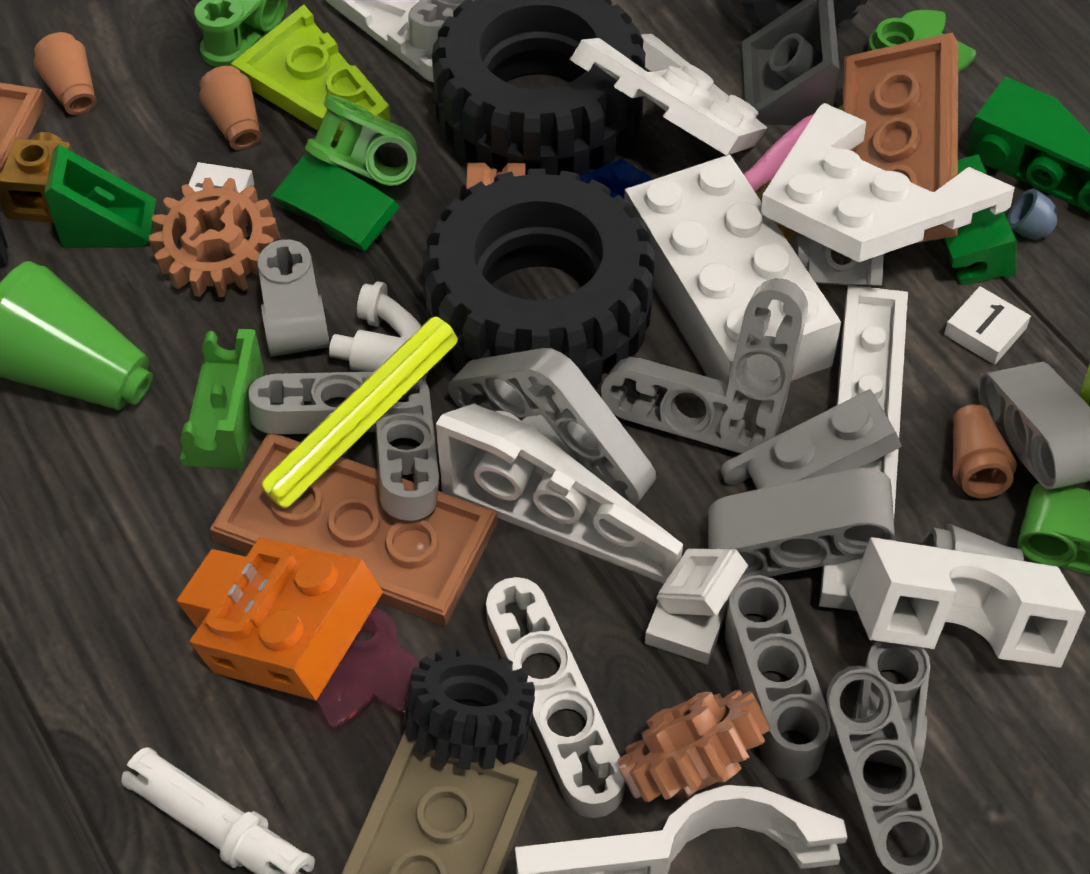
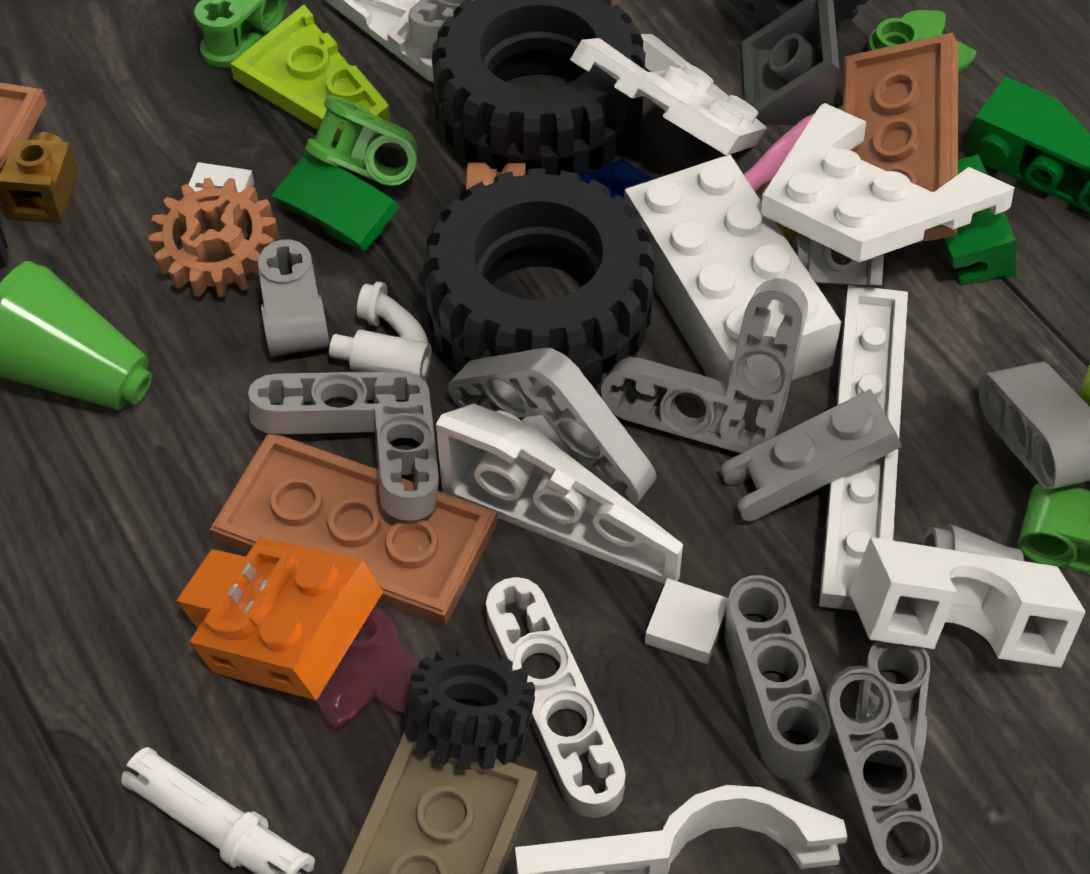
(66, 71): nougat cone -> none
(94, 205): green slope -> none
(219, 415): bright green hinge -> none
(231, 105): nougat cone -> none
(359, 412): neon yellow axle -> none
(693, 745): nougat gear -> none
(702, 581): white tile -> none
(804, 521): light grey beam -> none
(980, 454): nougat cone -> none
(987, 325): white tile -> none
(1033, 215): sand blue hinge -> none

